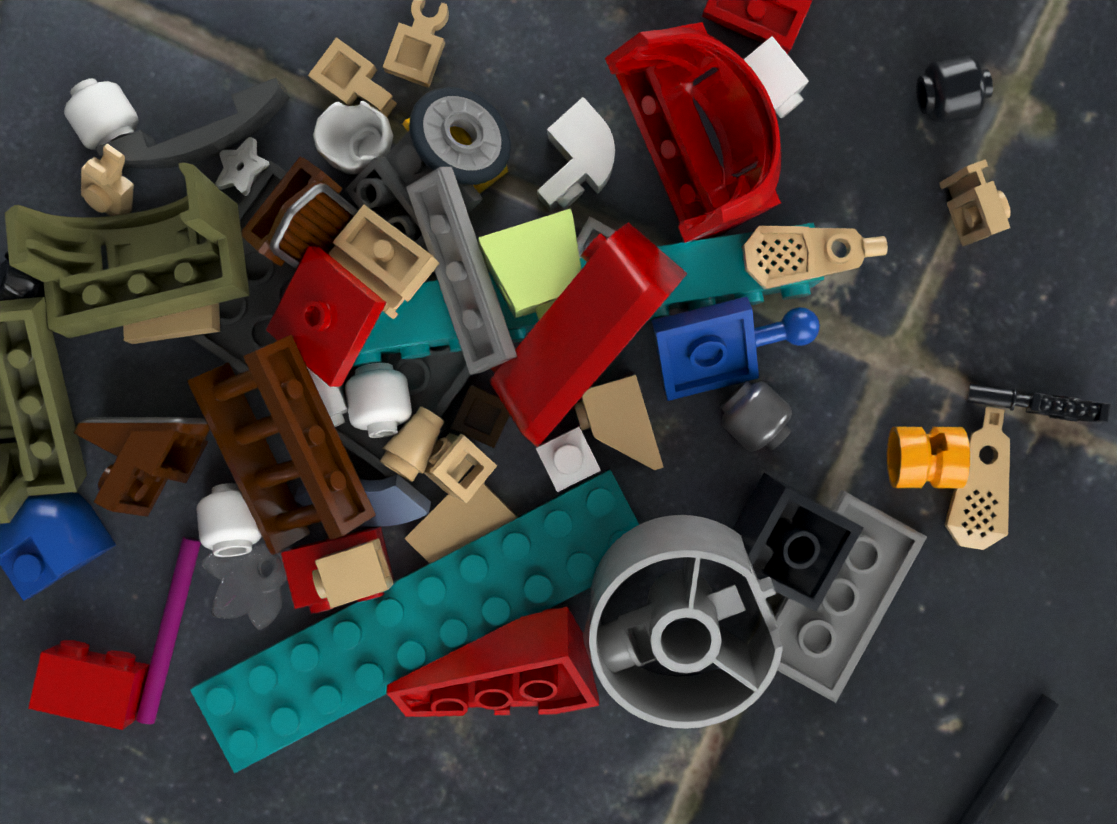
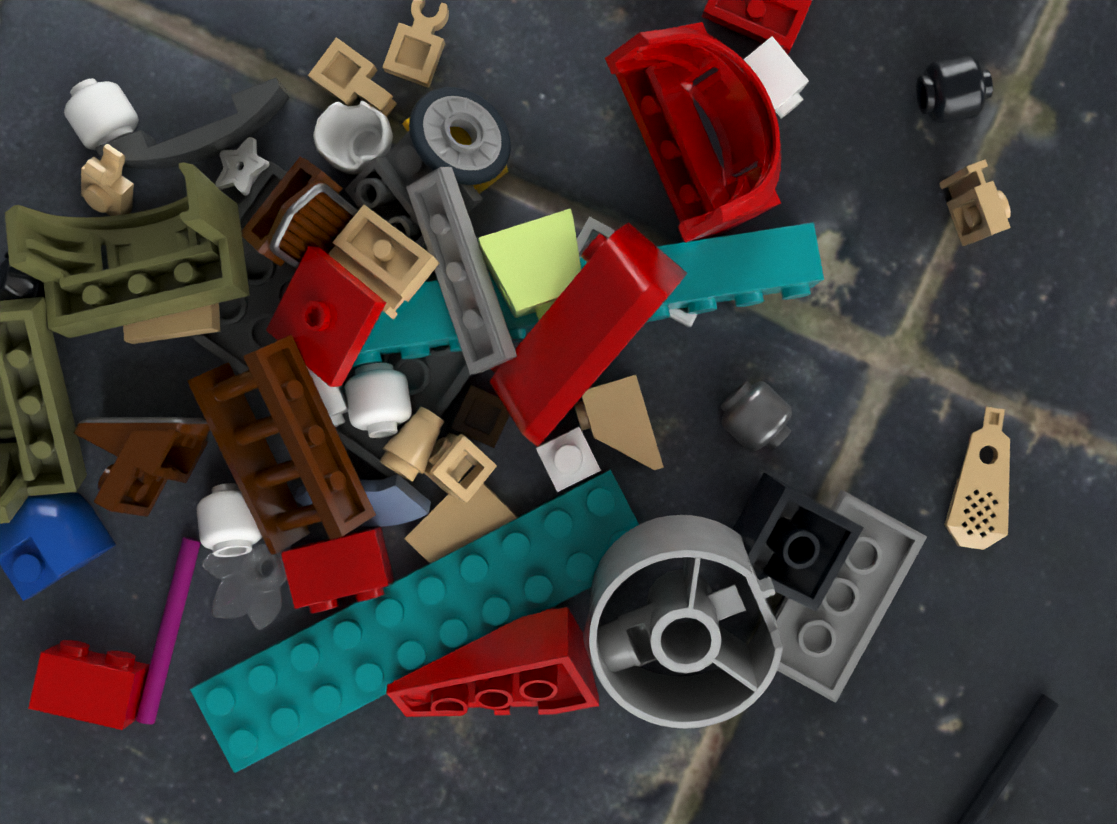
(352, 573): tan brick -> none
(590, 152): white brick -> none
(719, 345): blue plate -> none
(814, 253): tan piece -> none
(933, 457): light orange wheel -> none
(1041, 404): black piece -> none

